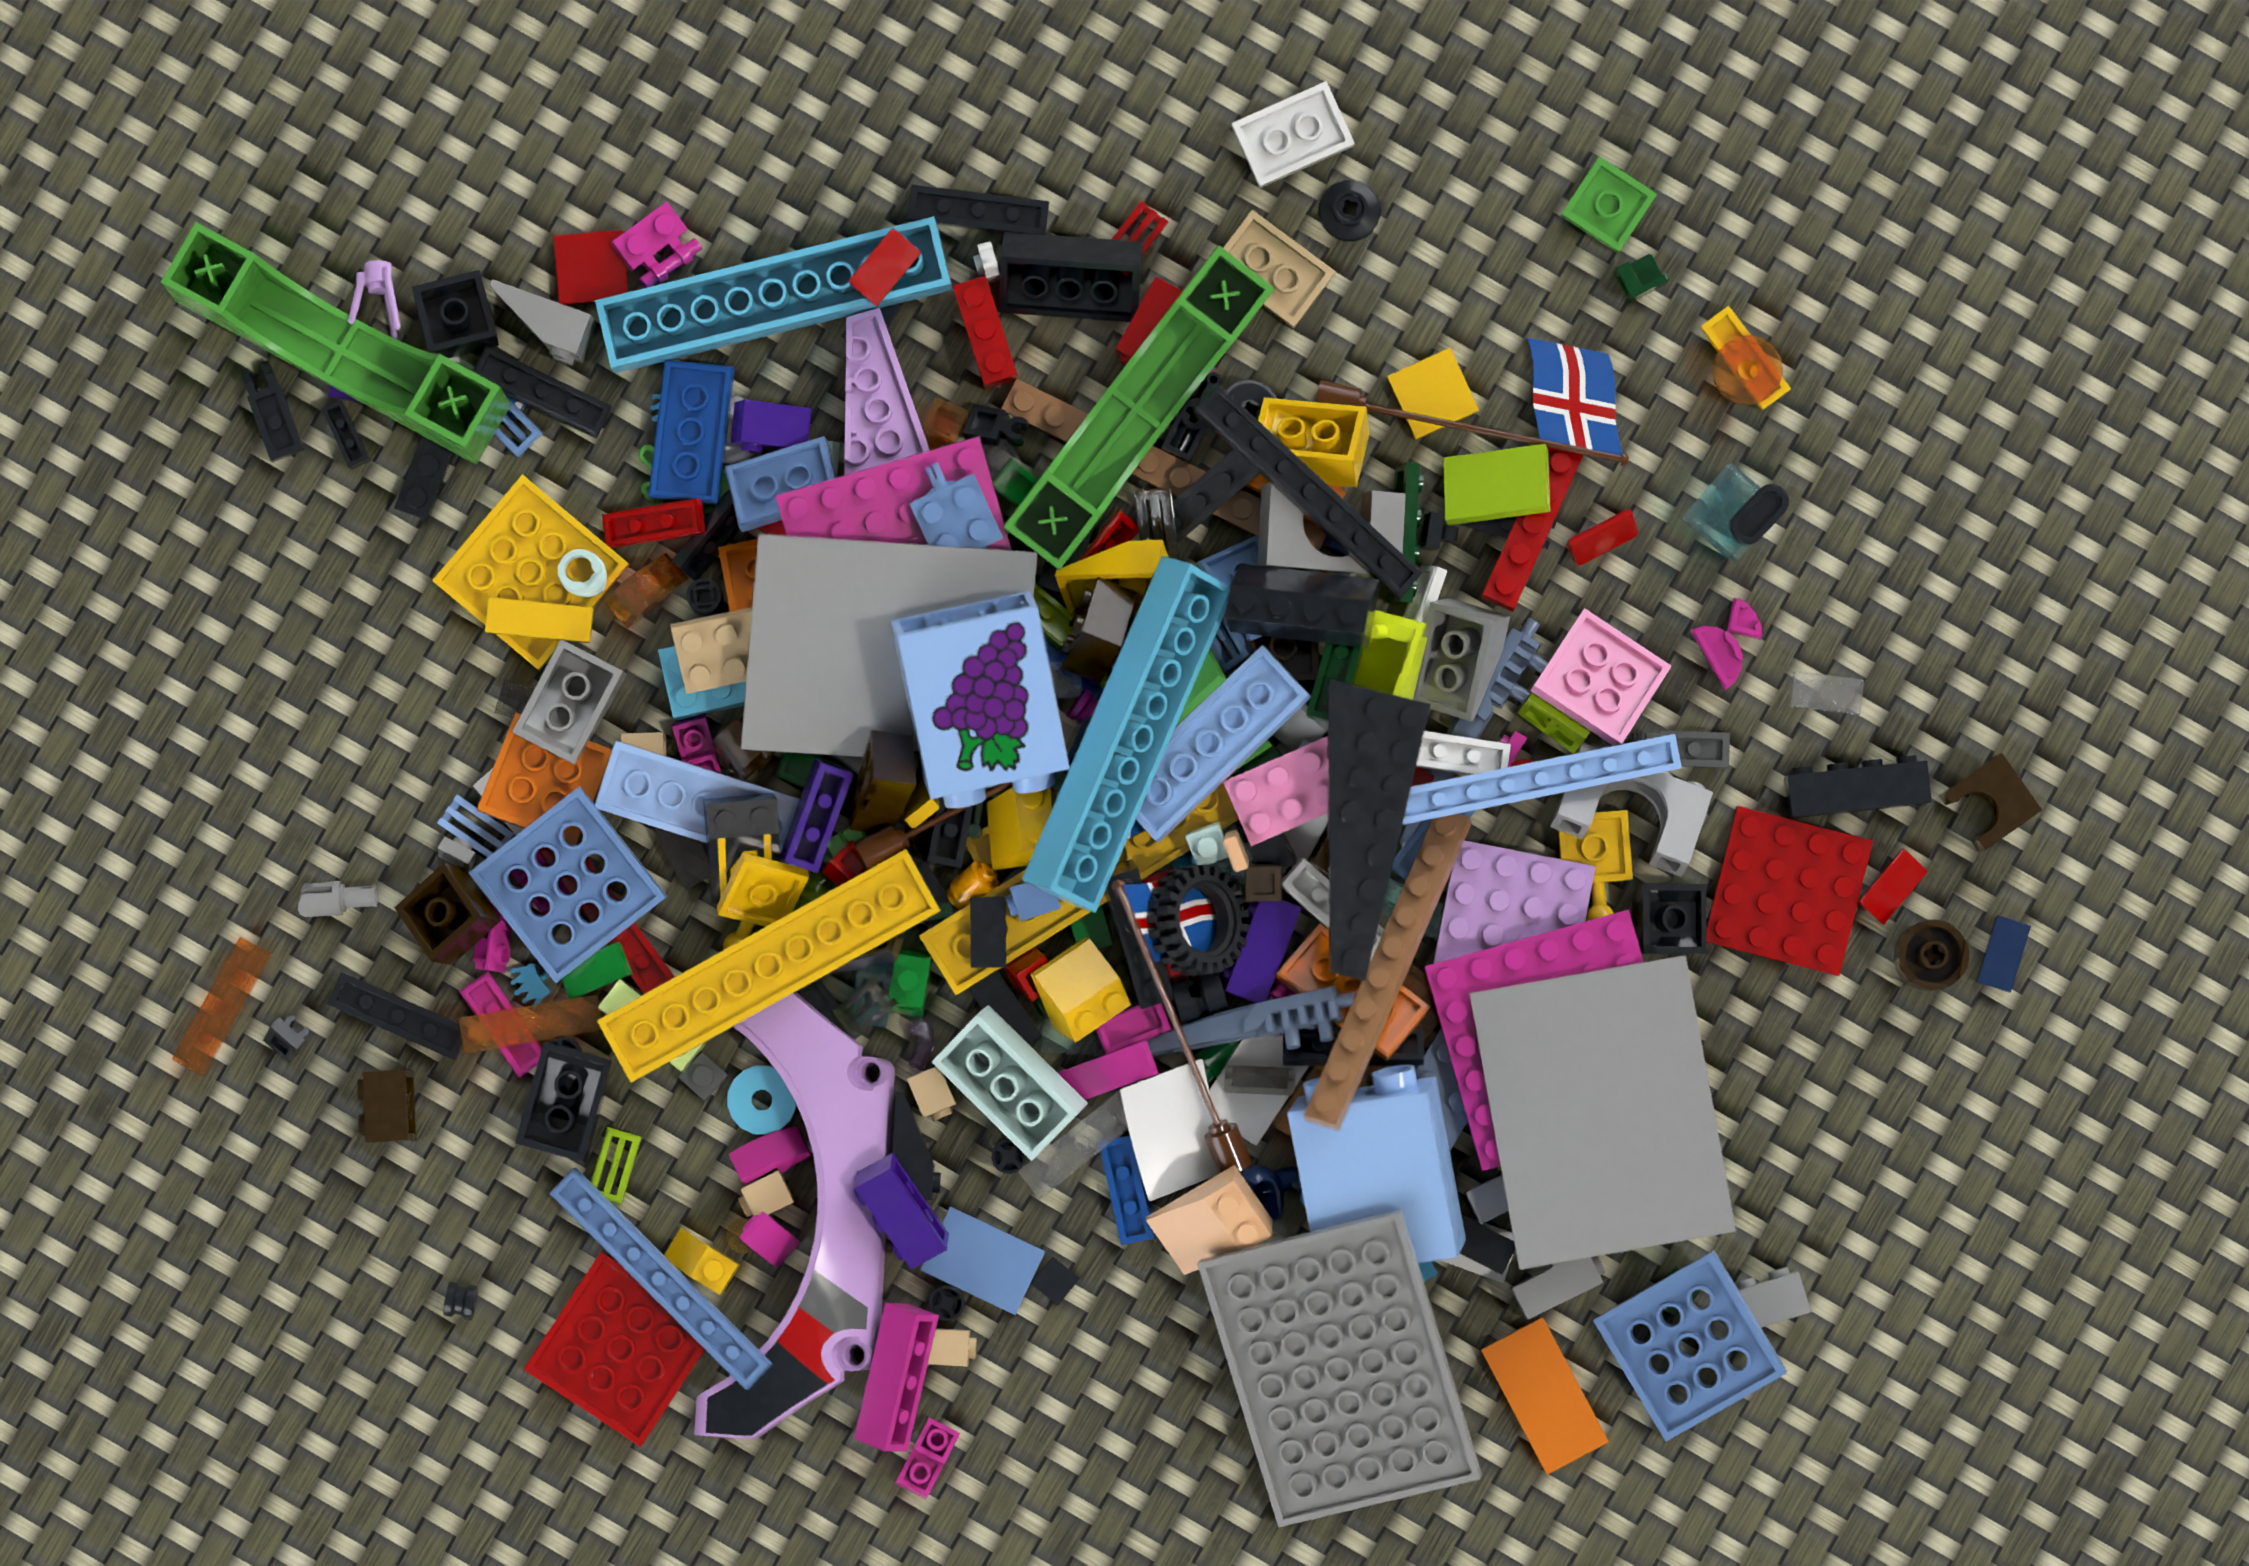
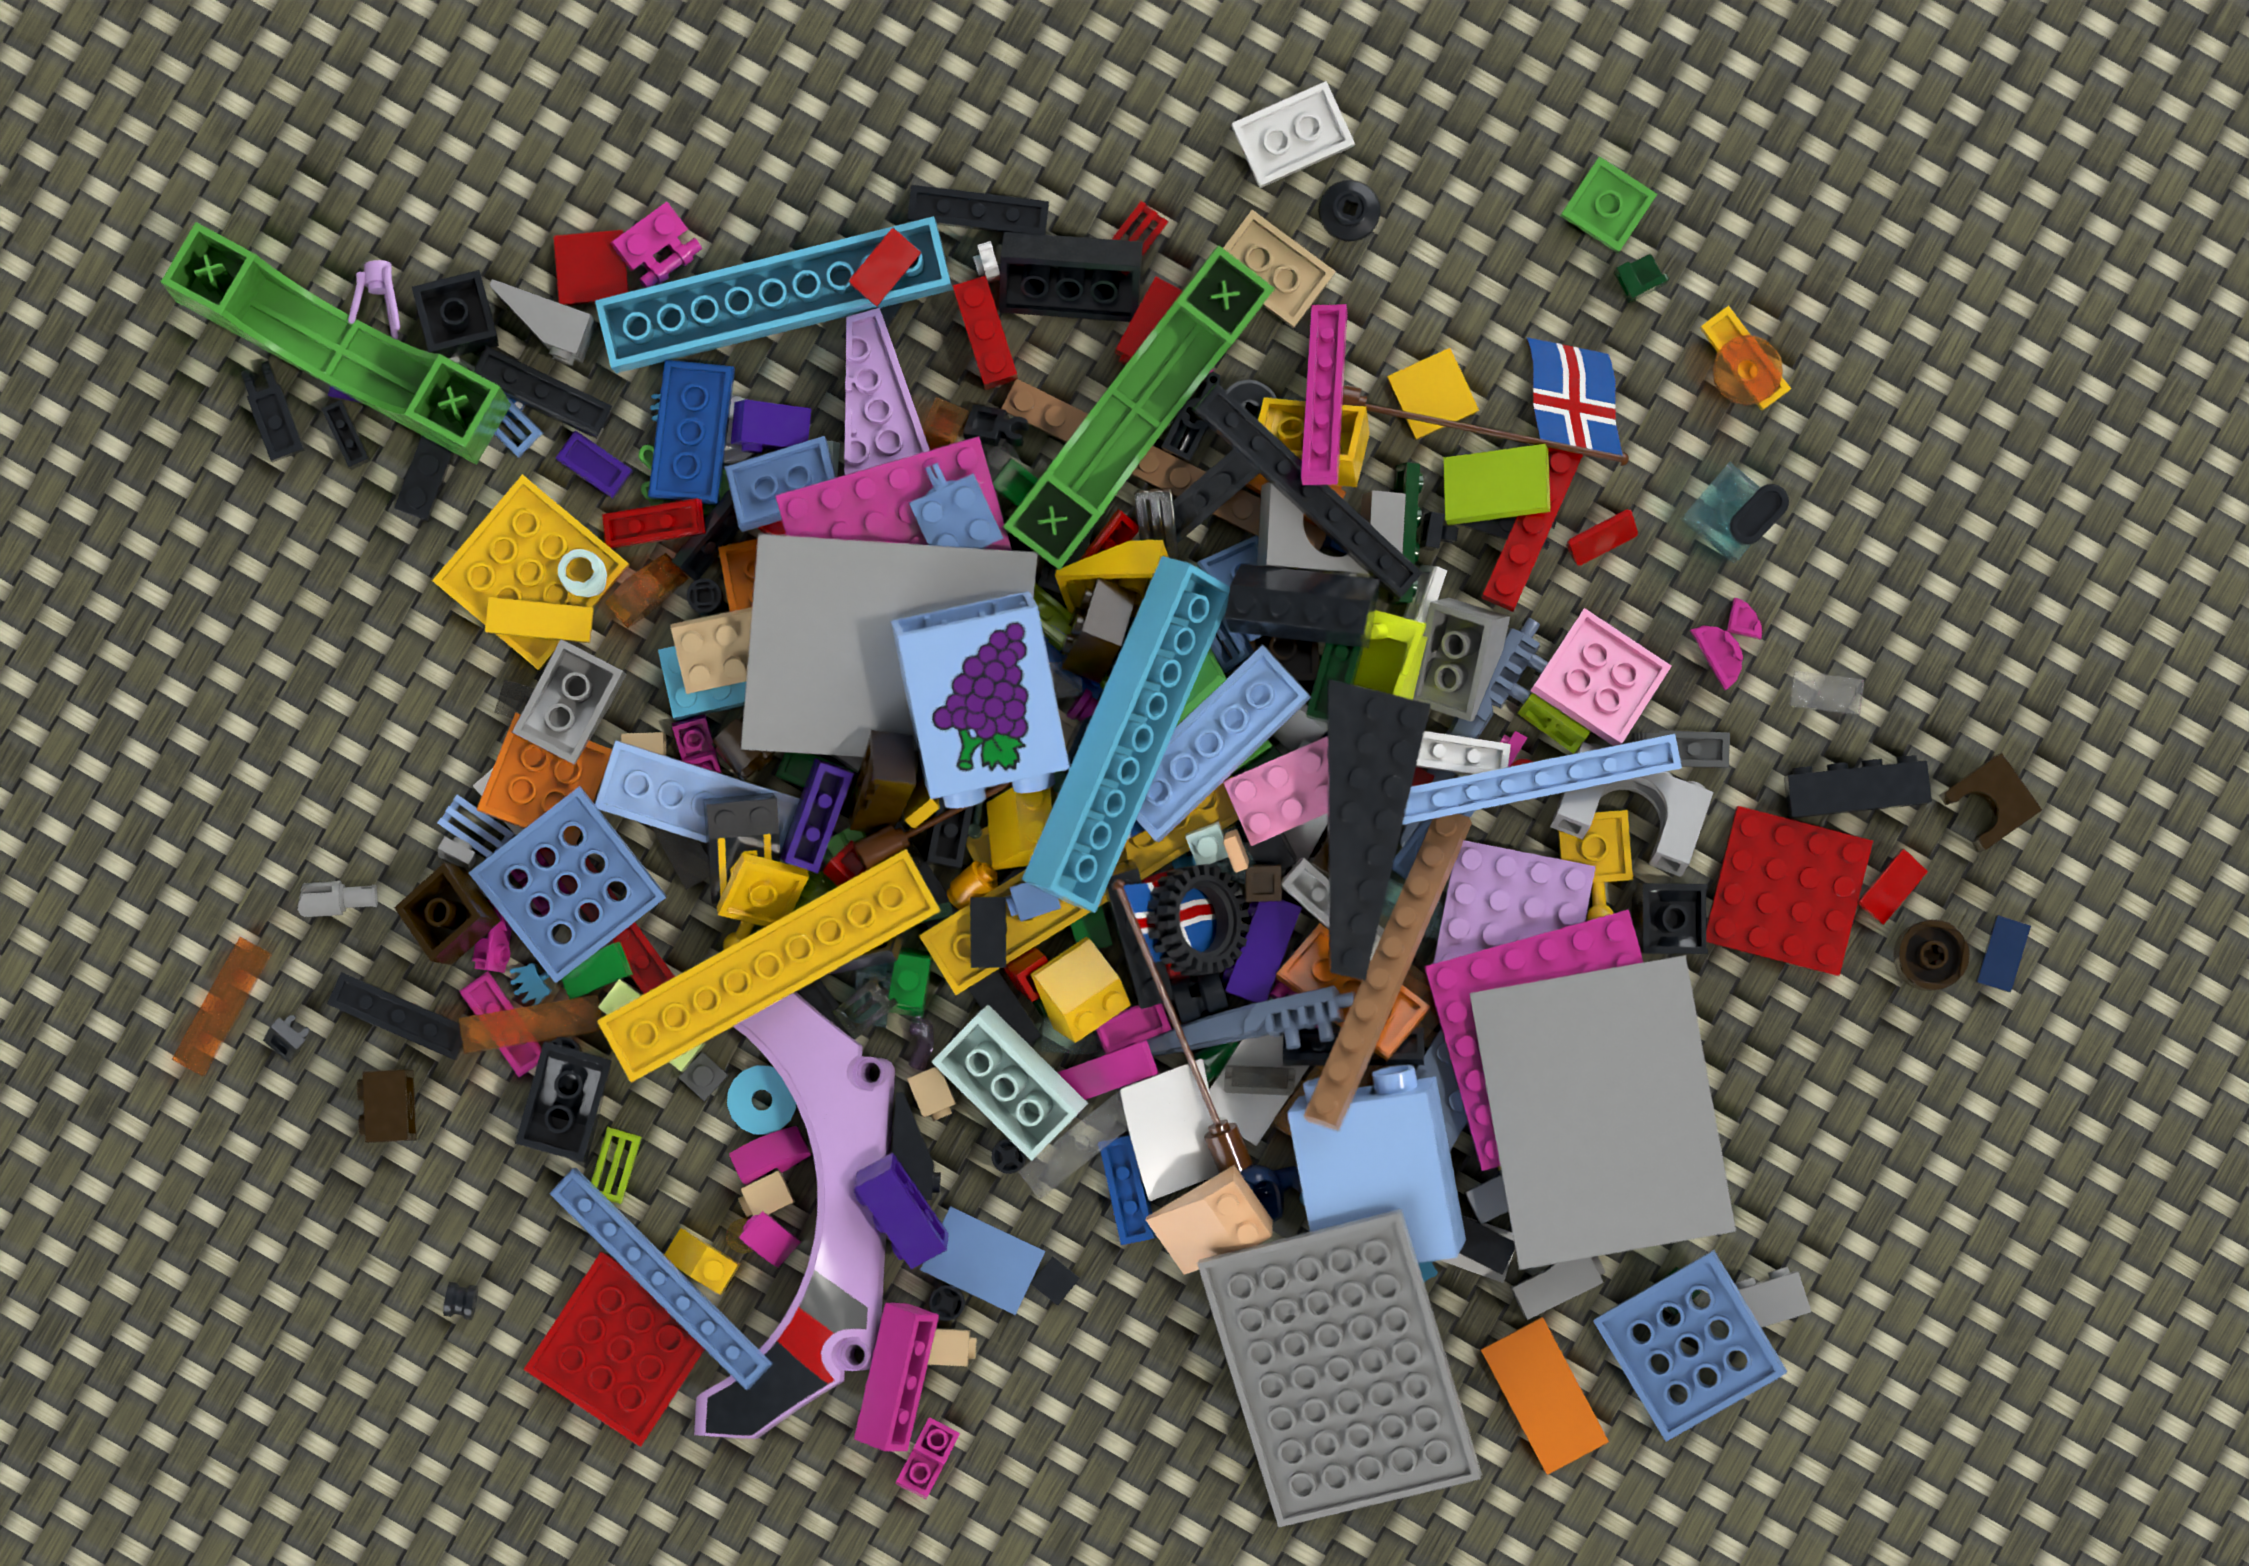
(594, 464): none -> dark purple tile
(1324, 395): none -> dark pink plate

